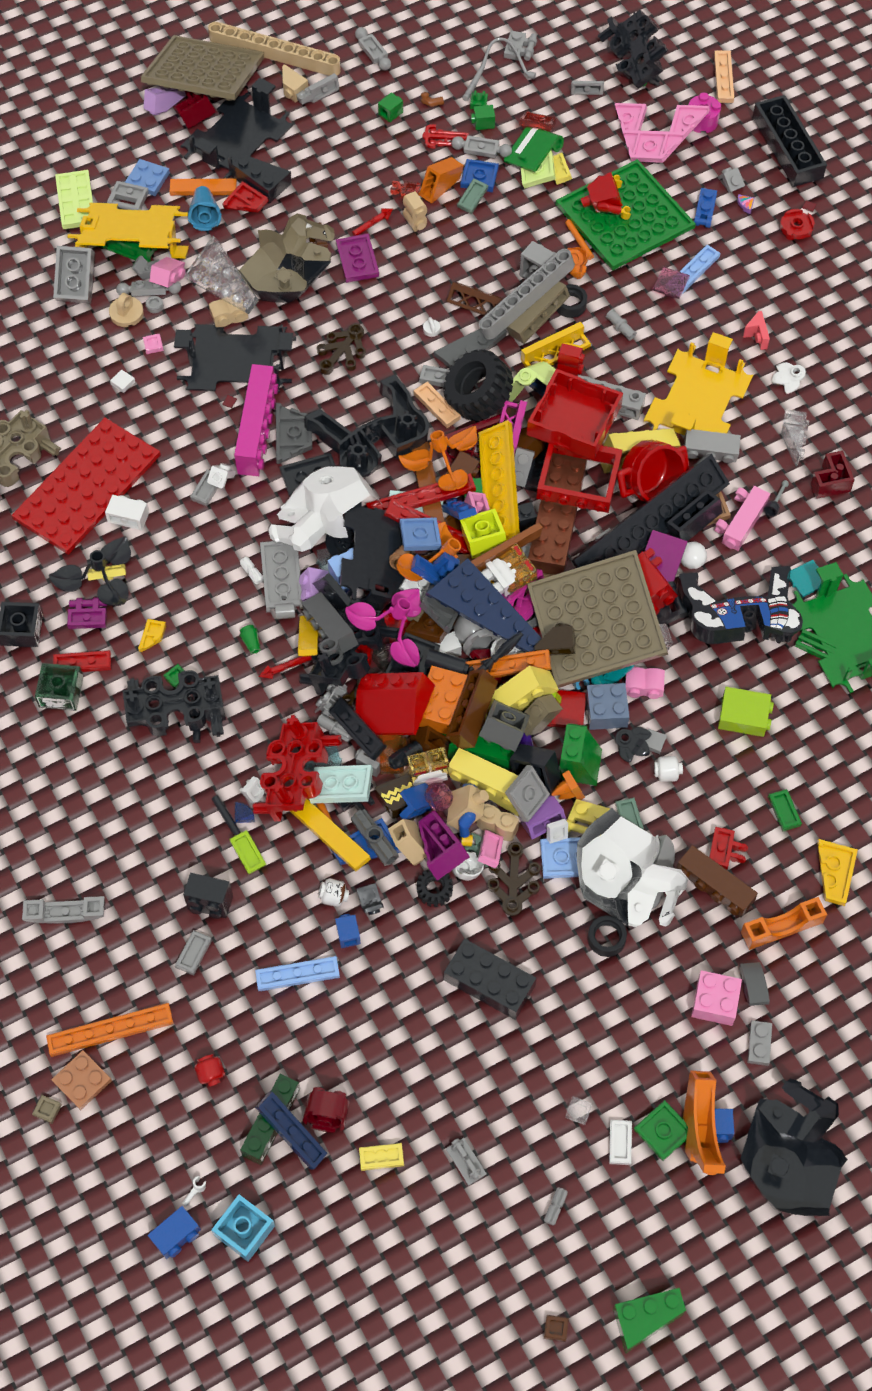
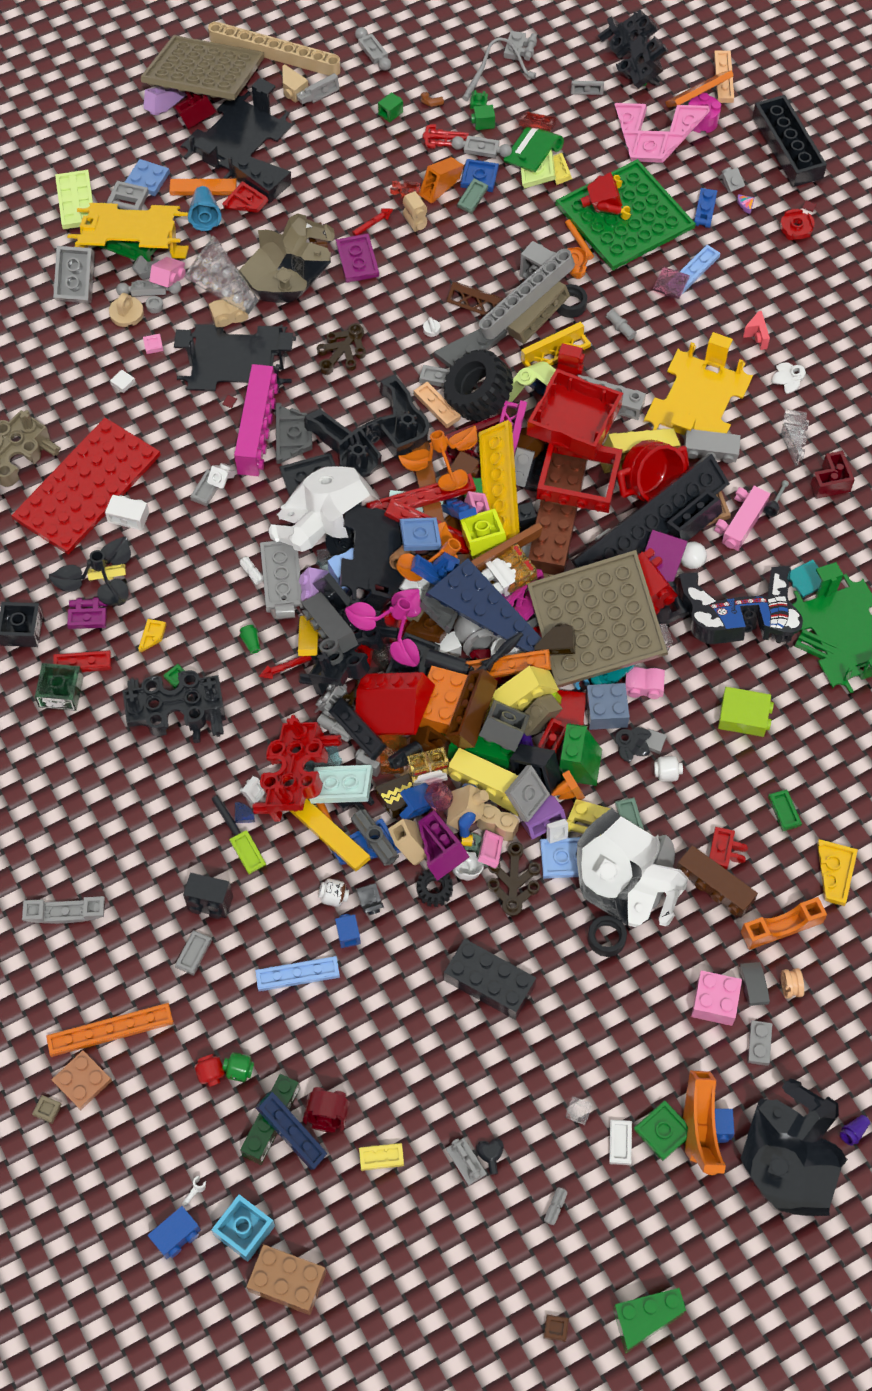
(238, 1067): none -> green head
(286, 1279): none -> medium nougat brick
(490, 1153): none -> black rock
(553, 735): none -> red brick
(700, 88): none -> orange tile
(792, 983): none -> light nougat wheel
(854, 1130): none -> dark purple cone

